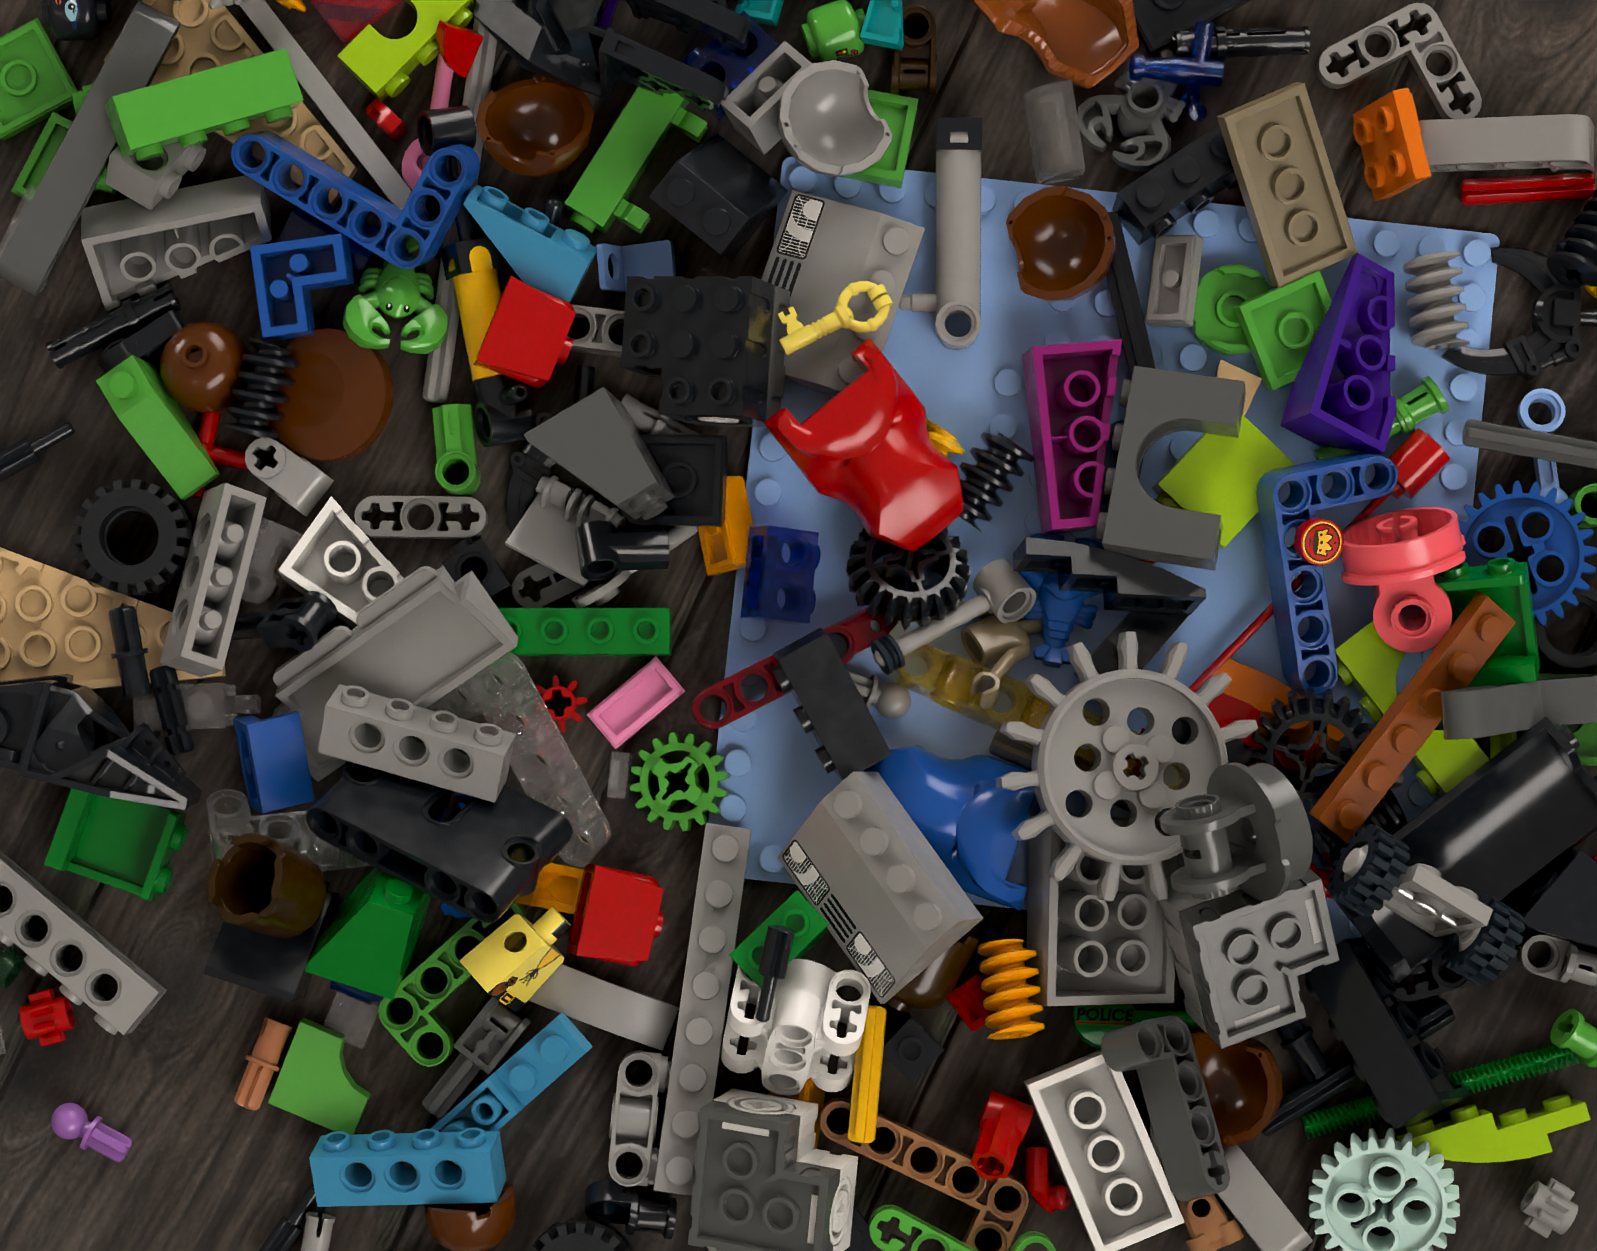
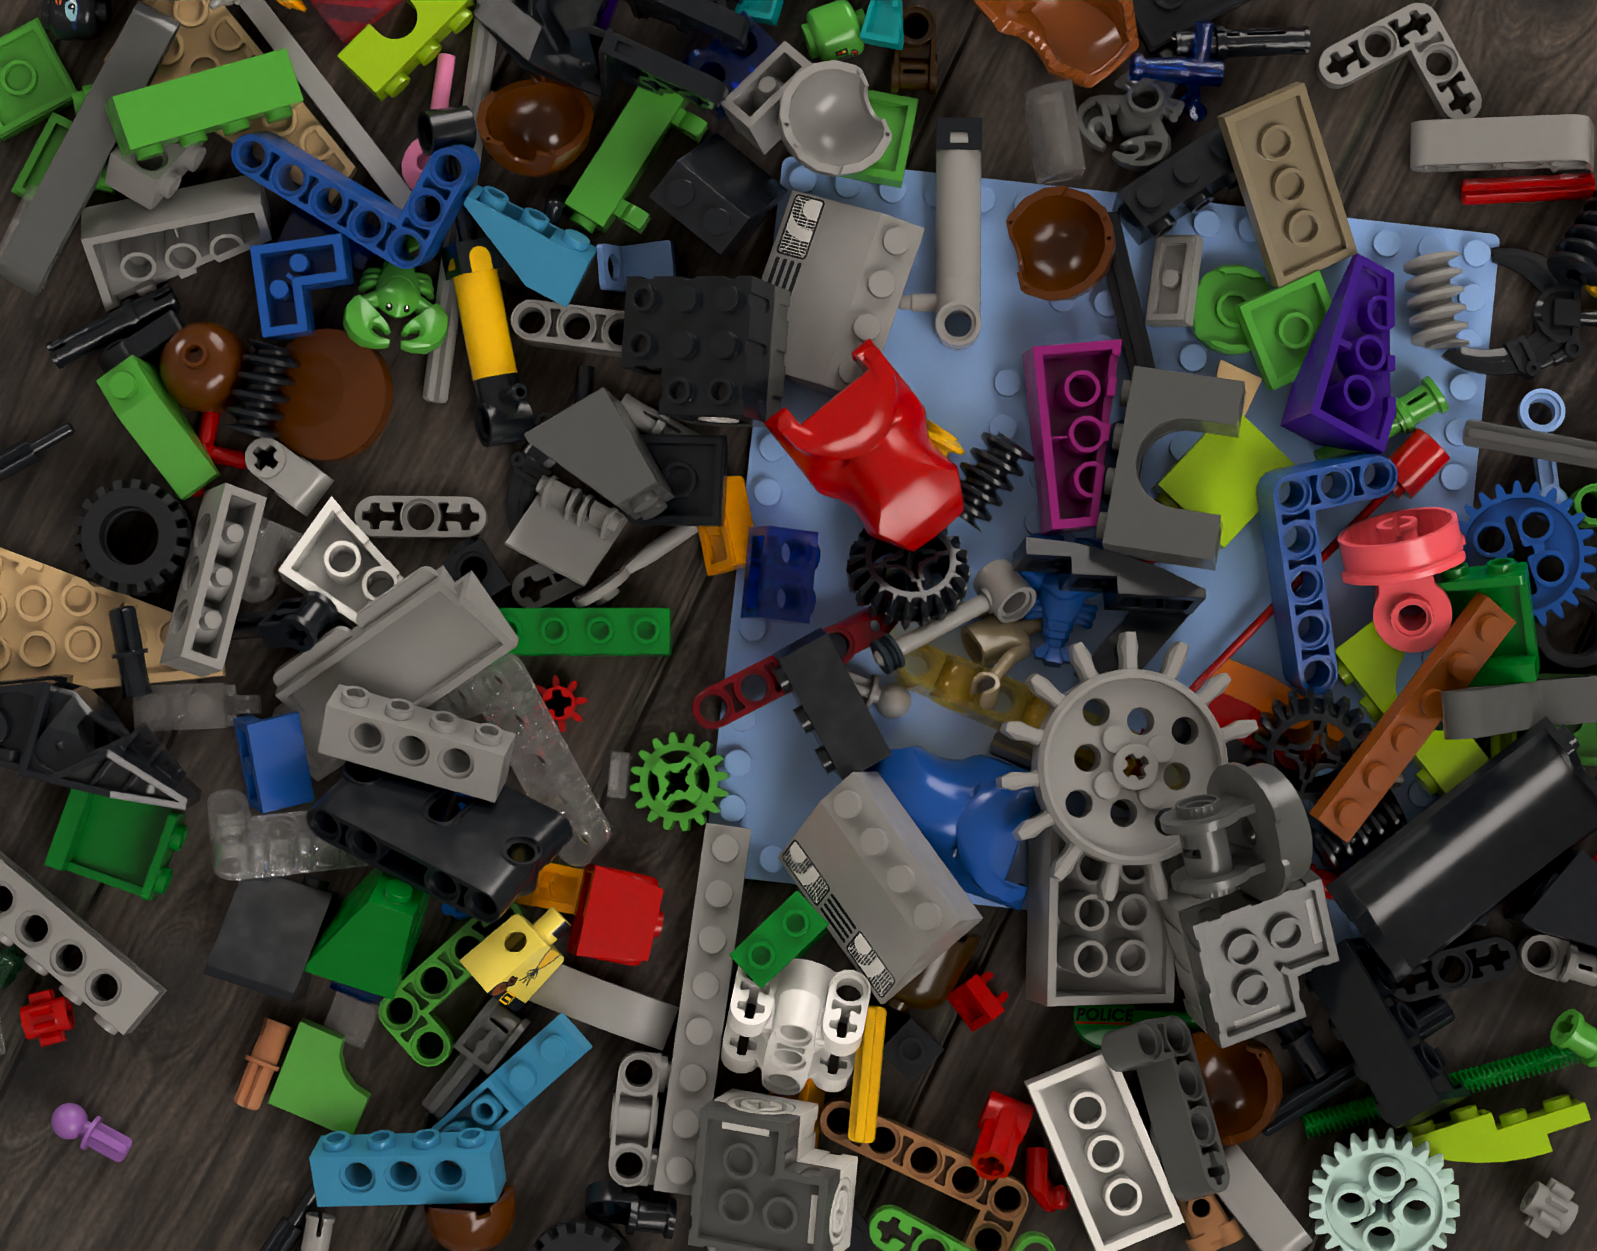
(171, 710): black axle -> none
(266, 887): dark brown cylinder -> none
(386, 119): red tile -> none
(455, 446): bright green piece -> none
(458, 46): red tile -> none
(527, 334): red torso -> none
(608, 550): black piece -> none
(636, 702): bright pink tile -> none
(773, 966): black axle -> none
(842, 317): light yellow piece -> none
(1009, 989): light orange piece -> none
(1319, 541): tile -> none
(1391, 144): orange plate -> none
(1478, 929): black plate -> none

